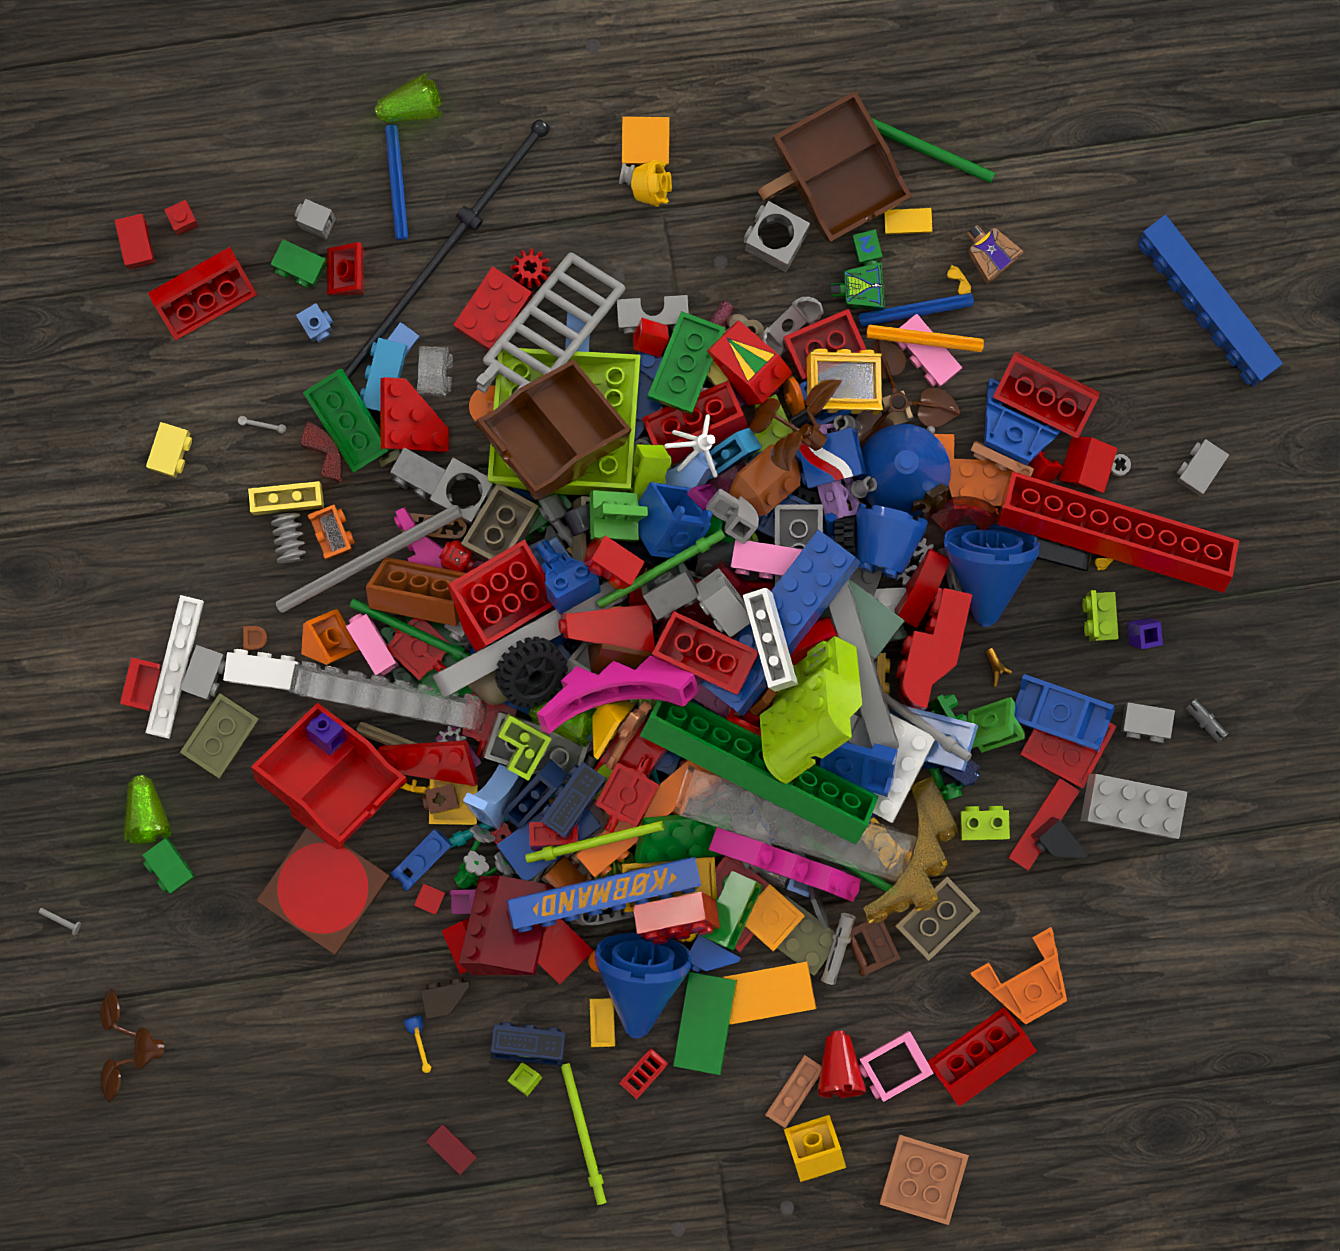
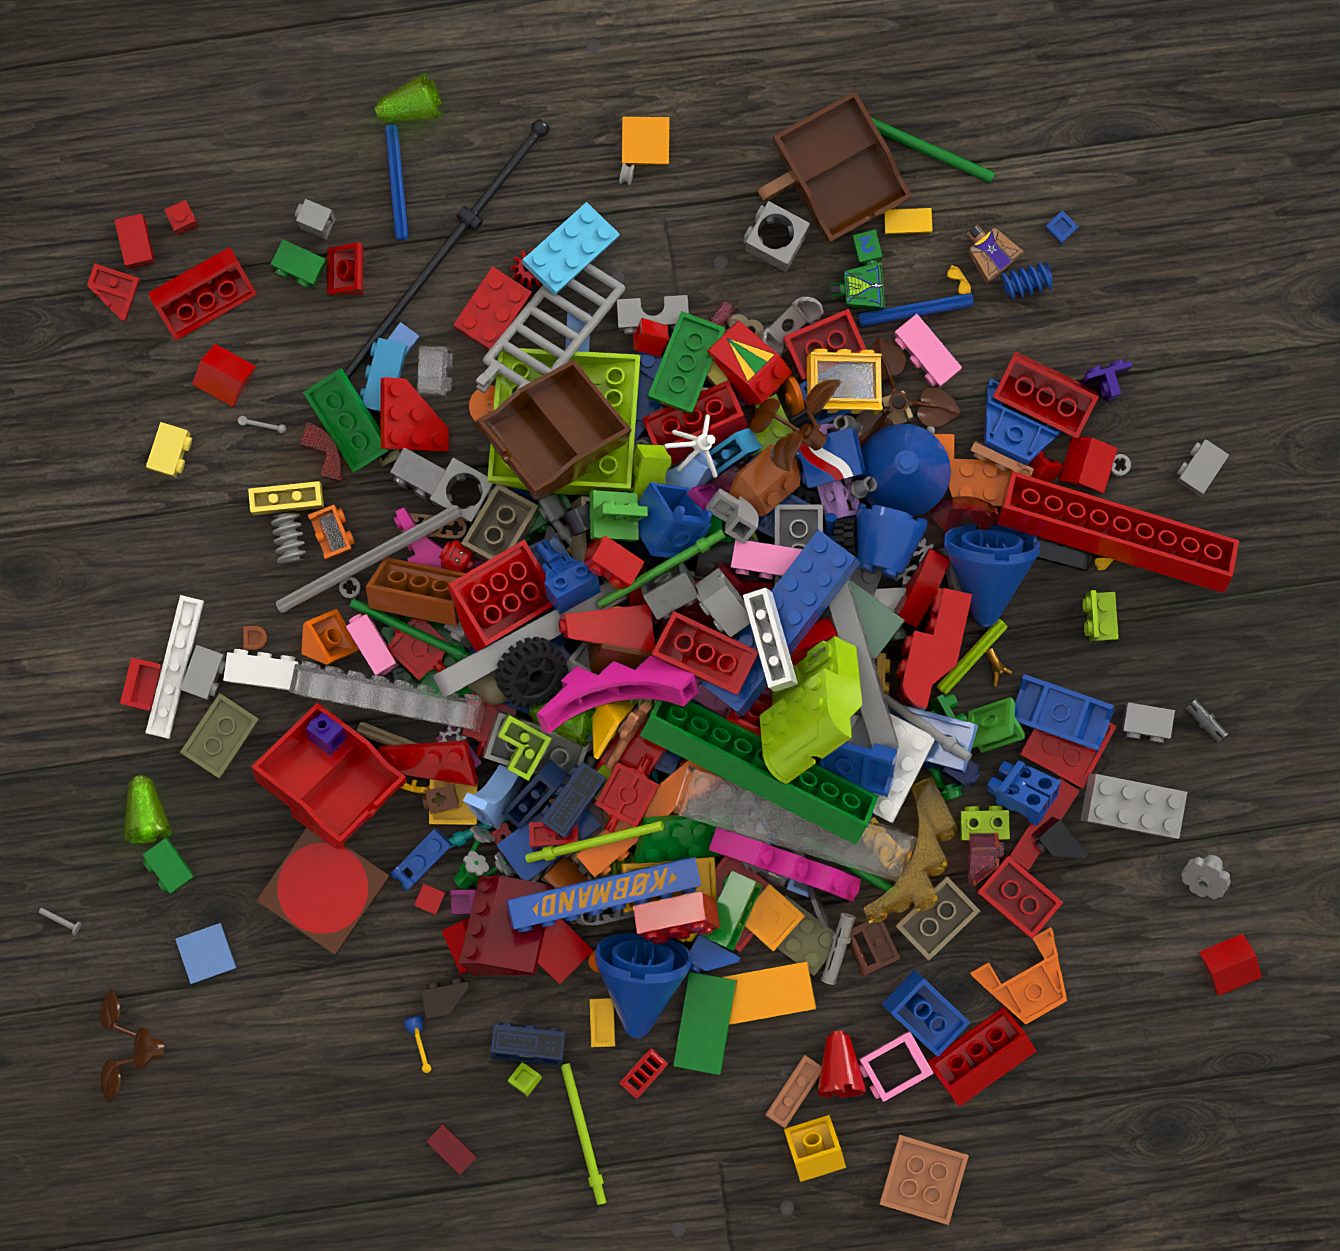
(114, 289): none -> red wing
(205, 953): none -> medium blue tile
(223, 374): none -> red slope
(315, 323): medium blue brick -> none
(344, 592): none -> light grey bush
(570, 248): none -> medium azure plate
(651, 183): yellow cone -> none
(762, 701): dark orange tile -> none
(925, 338): light orange axle -> none
(926, 1013): none -> blue slope
(934, 500): dark brown plate -> none
(972, 656): none -> lime axle
(983, 855): none -> clear pink slope
(1019, 897): none -> red brick
(1024, 790): none -> blue hips
(1027, 281): none -> blue piece
(1061, 227): none -> blue tile
(1109, 385): none -> dark purple bracket
(1145, 633): dark purple brick -> none
(1206, 876): none -> light grey plant
(1208, 301): blue brick -> none
(1231, 964): none -> red slope

